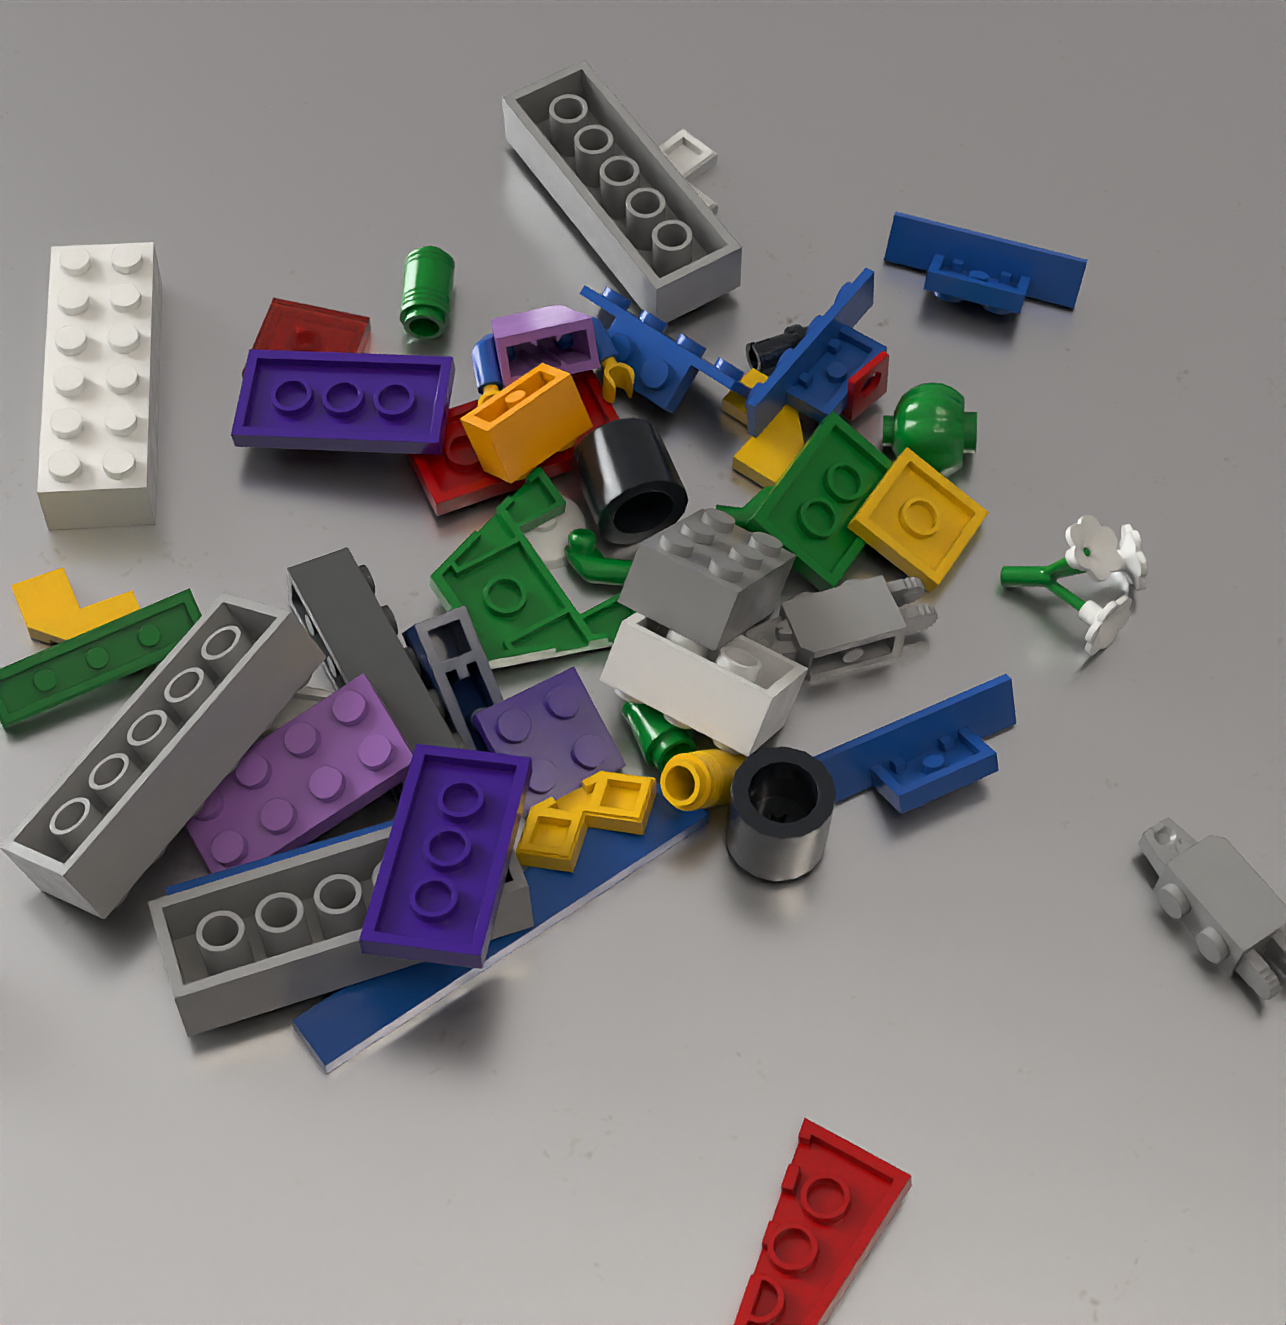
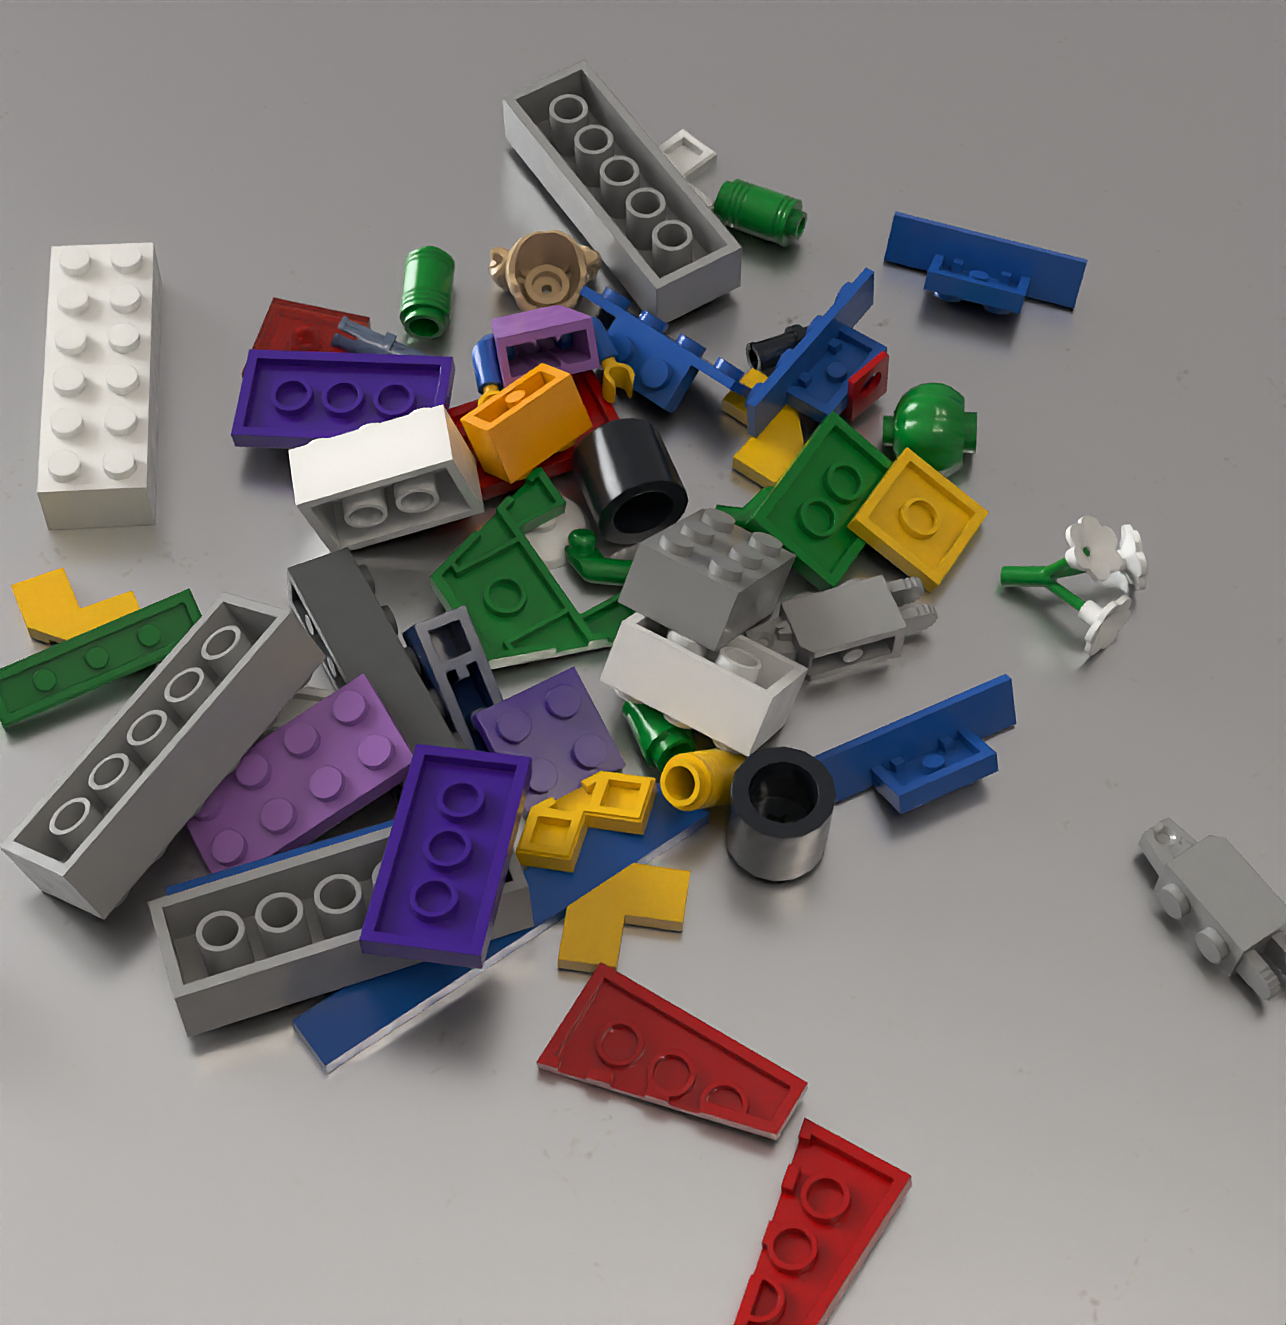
(369, 341): none -> sand blue pin
(386, 480): none -> white brick
(543, 263): none -> tan hair
(633, 896): none -> yellow tile
(663, 1055): none -> red wing
(760, 212): none -> green head

